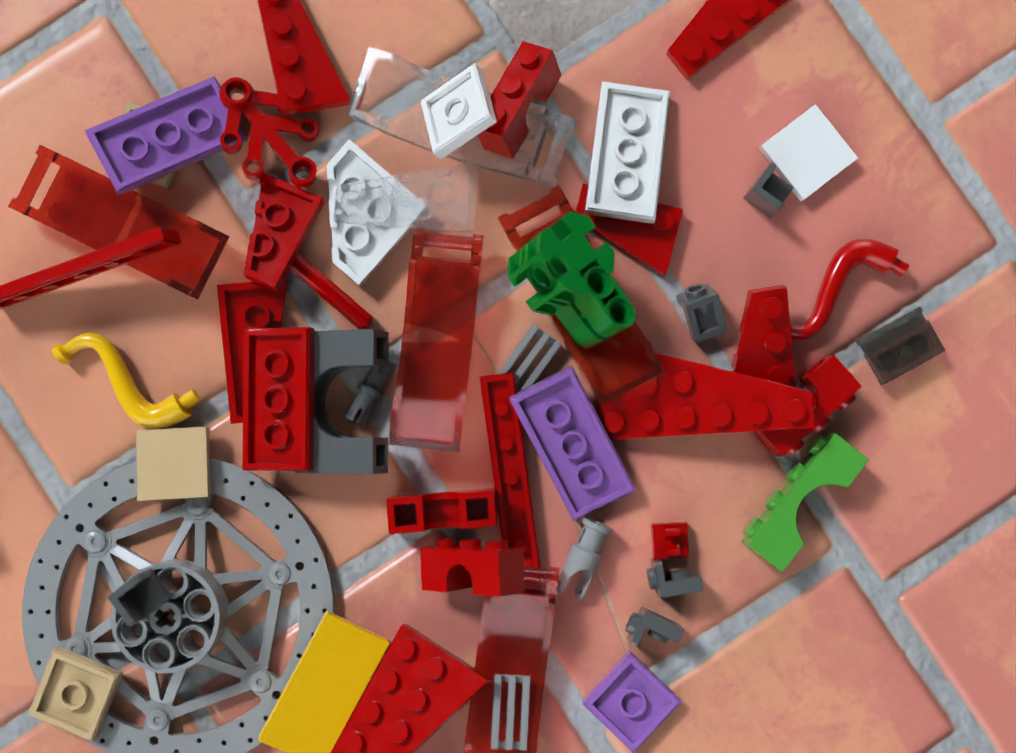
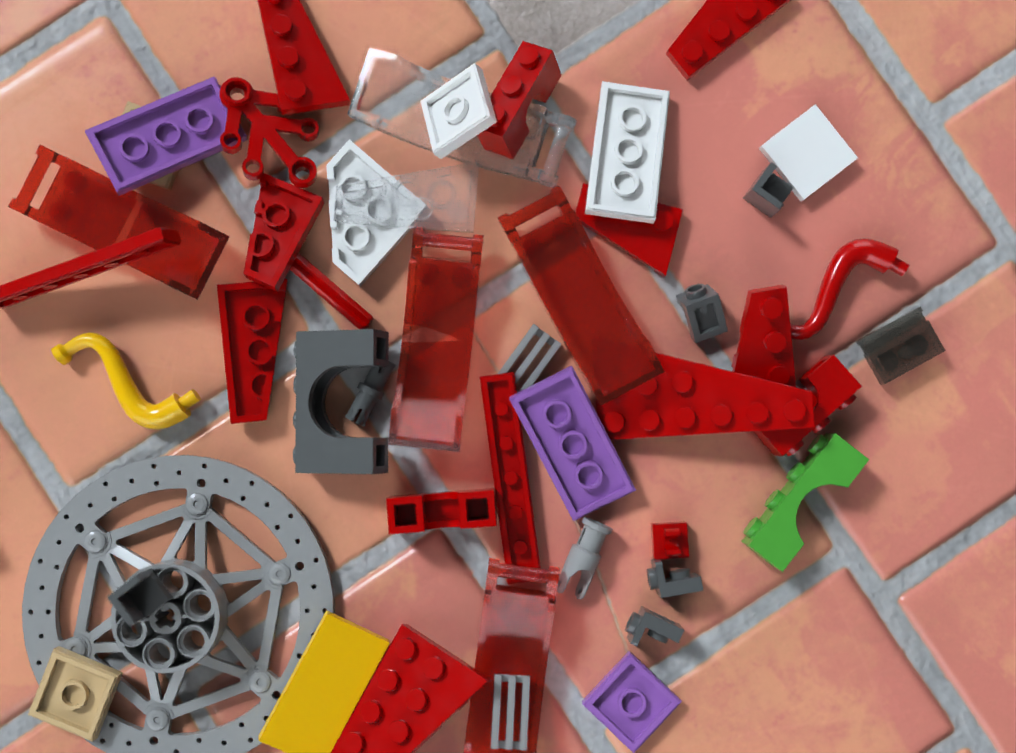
(173, 463): tan tile -> none
(278, 399): red tile -> none
(491, 568): red arch -> none
(573, 281): green connector -> none

